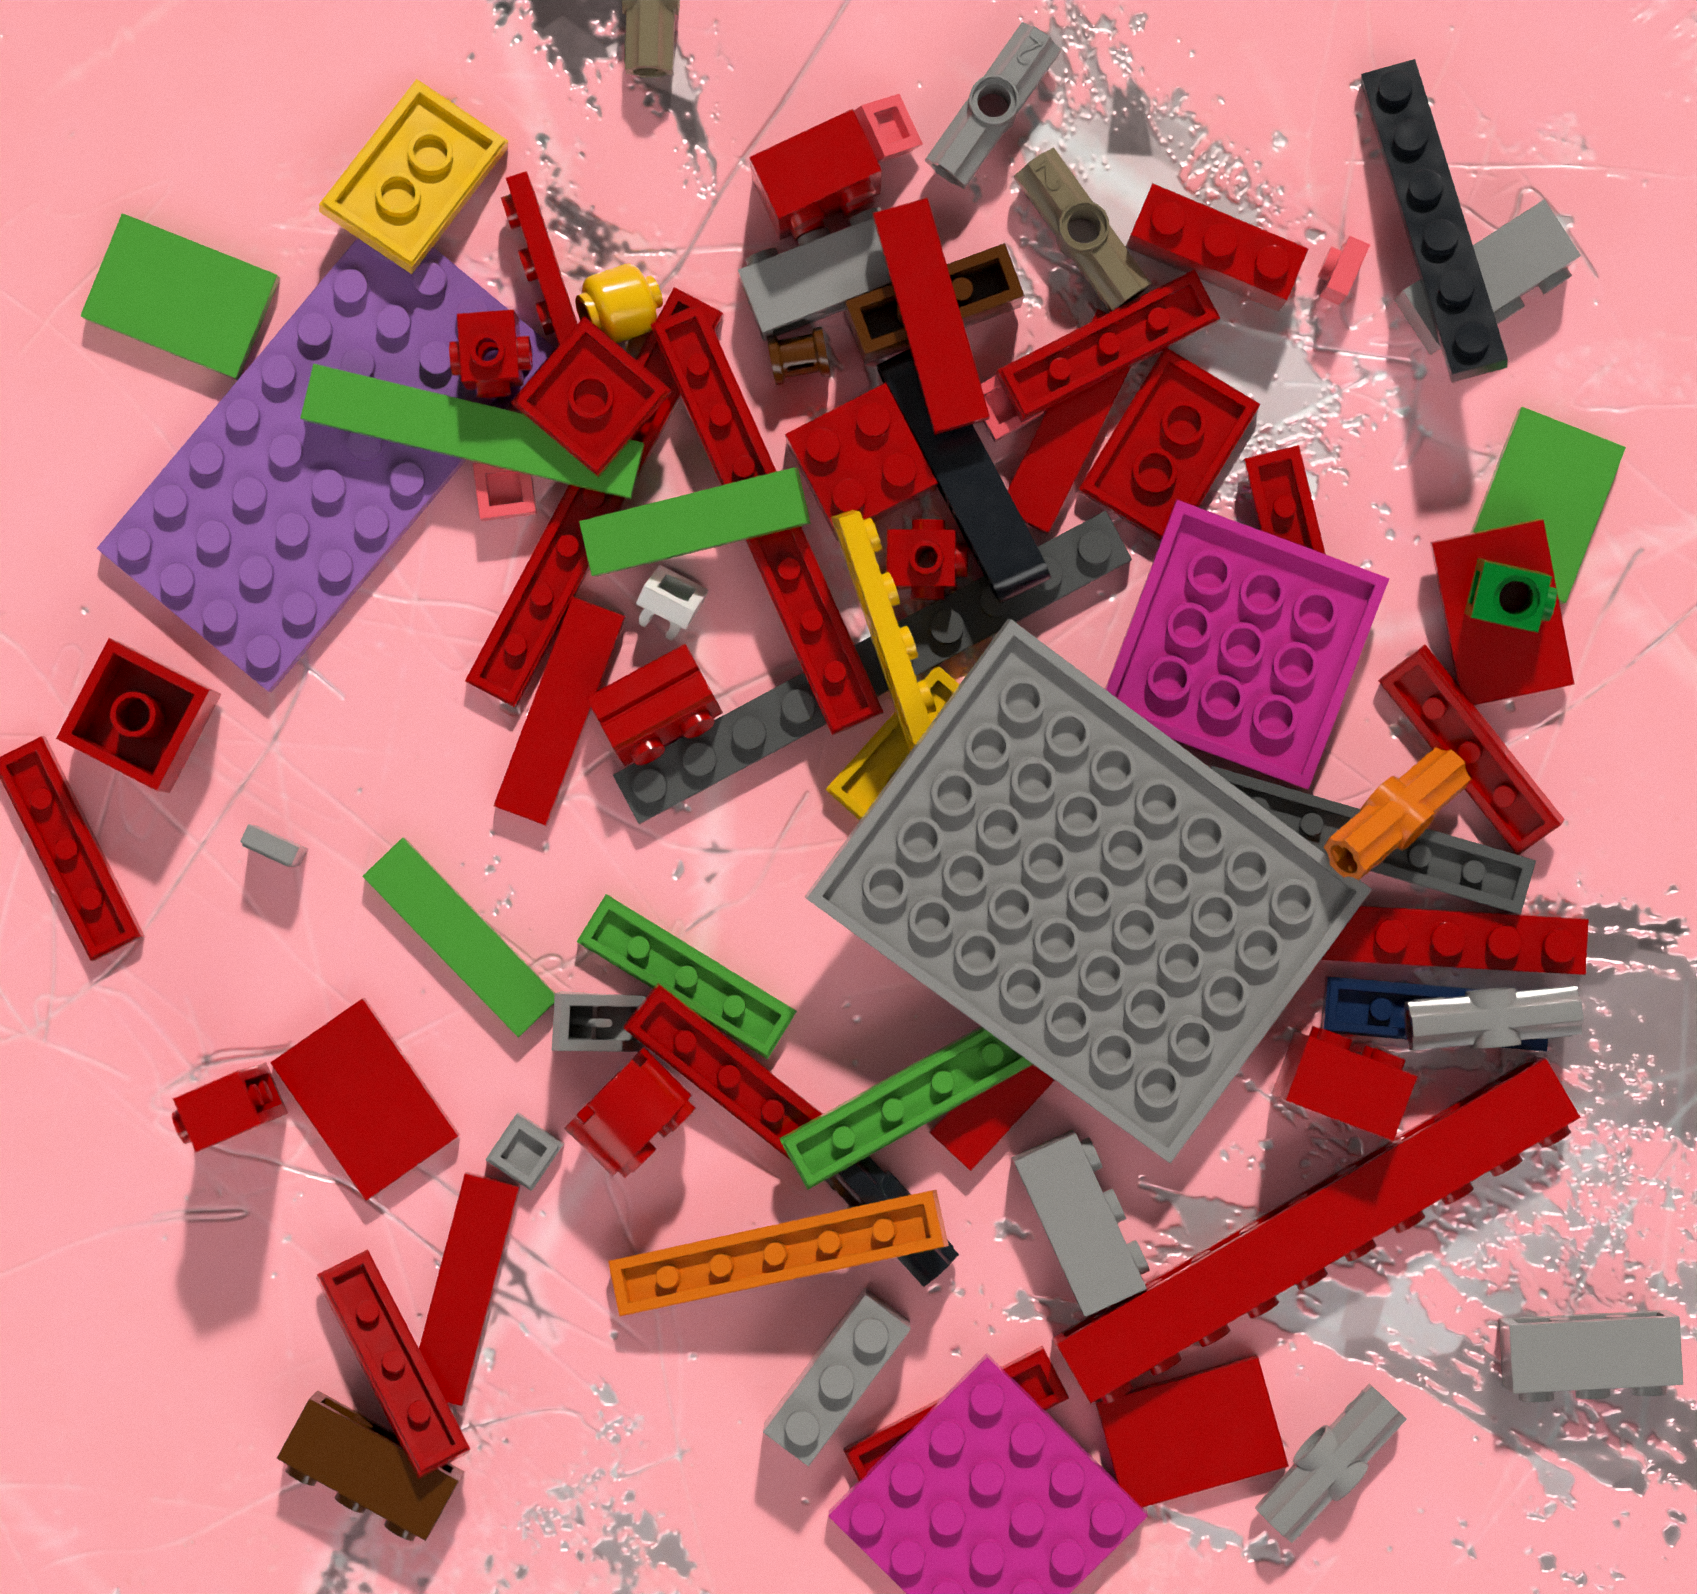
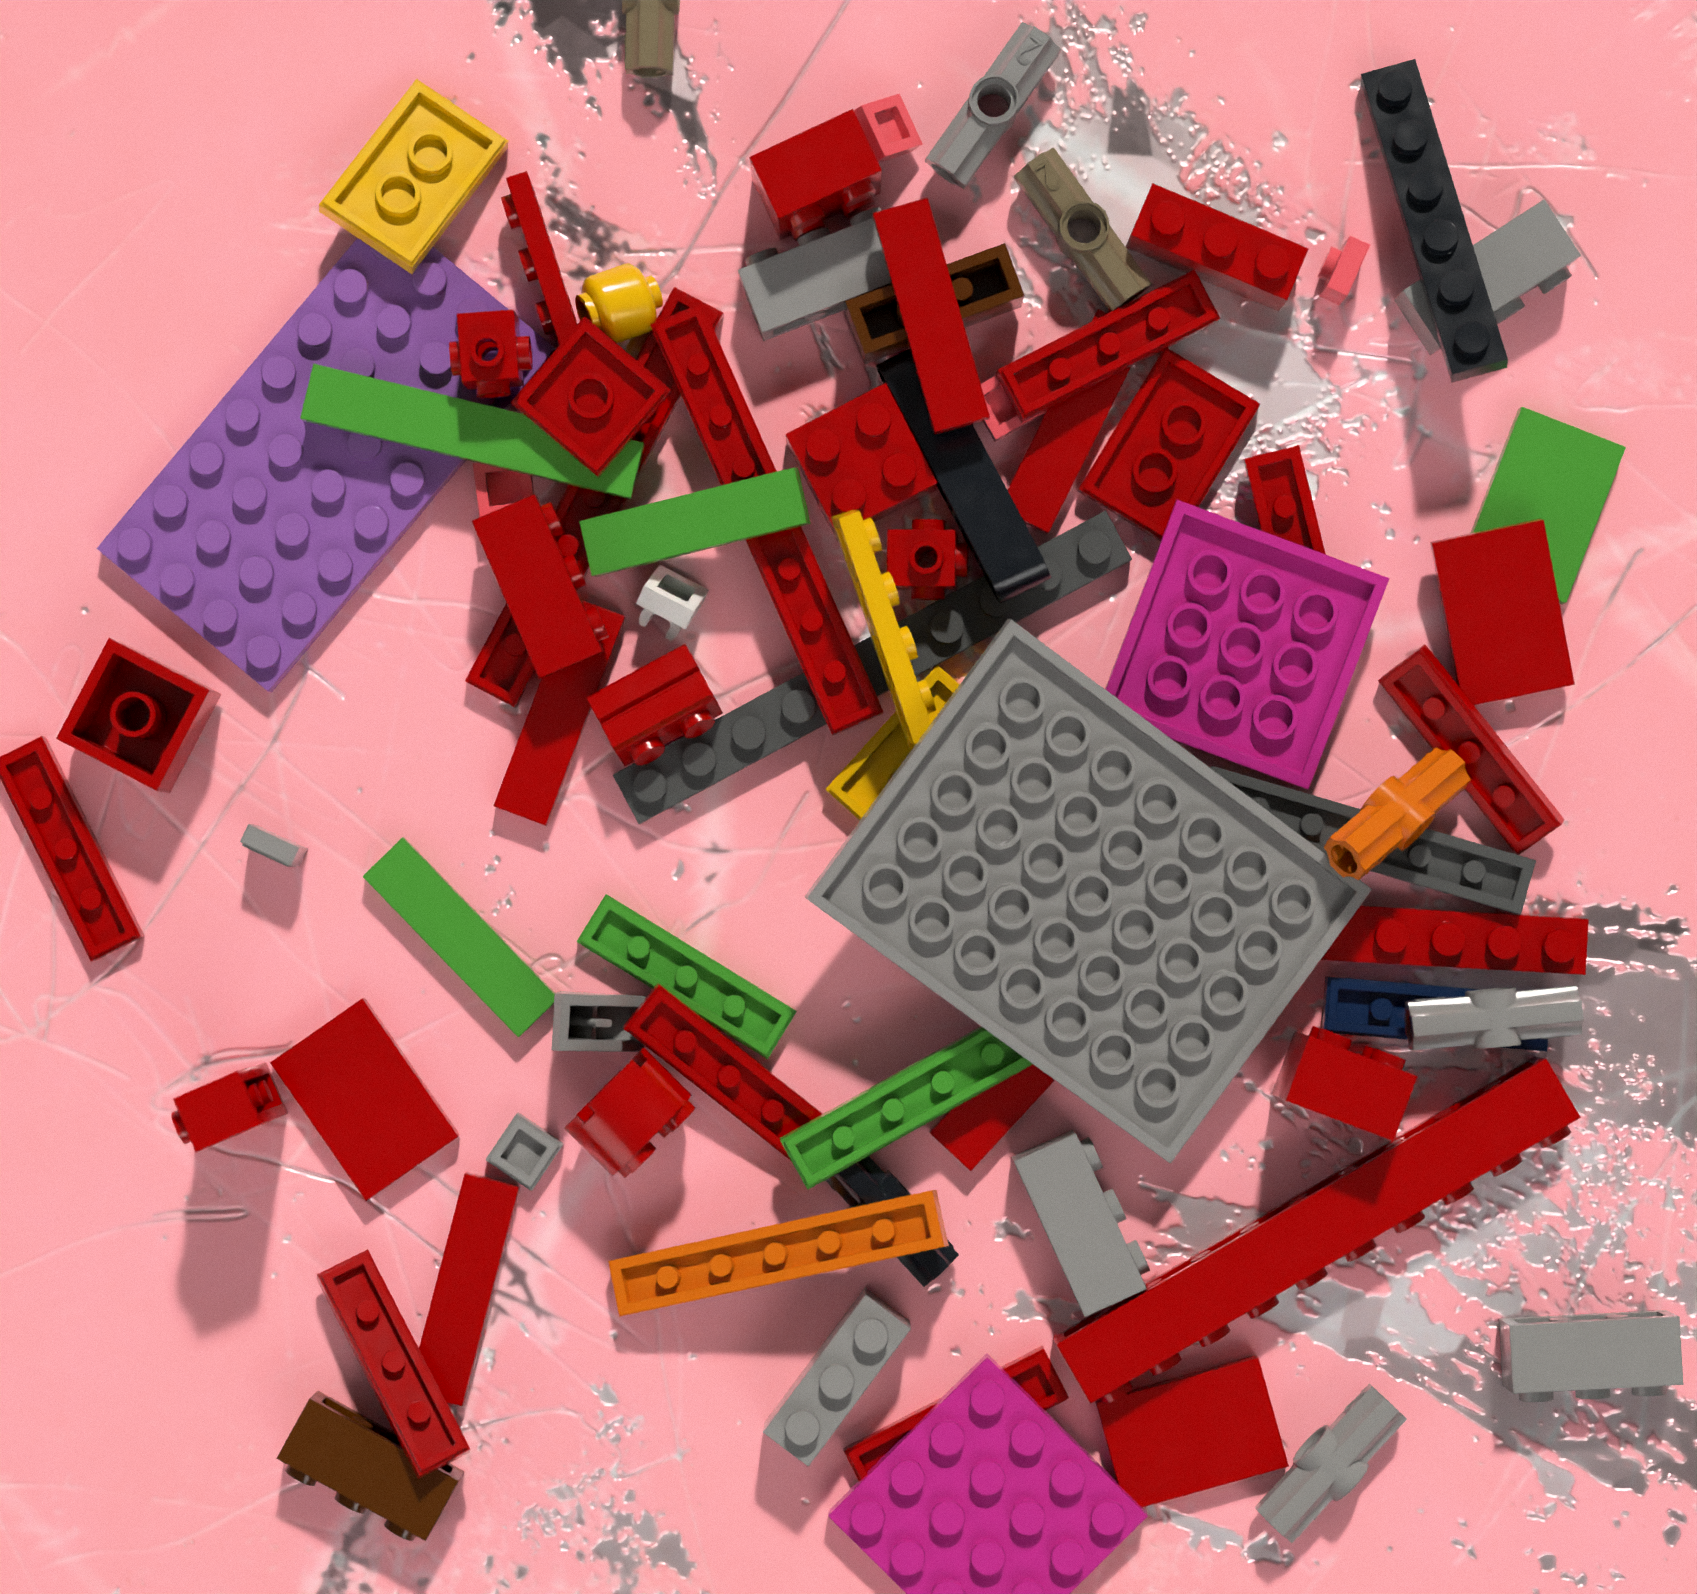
(180, 296): bright green tile -> none
(540, 585): none -> red brick
(798, 356): reddish brown bush -> none
(1485, 591): green brick -> none

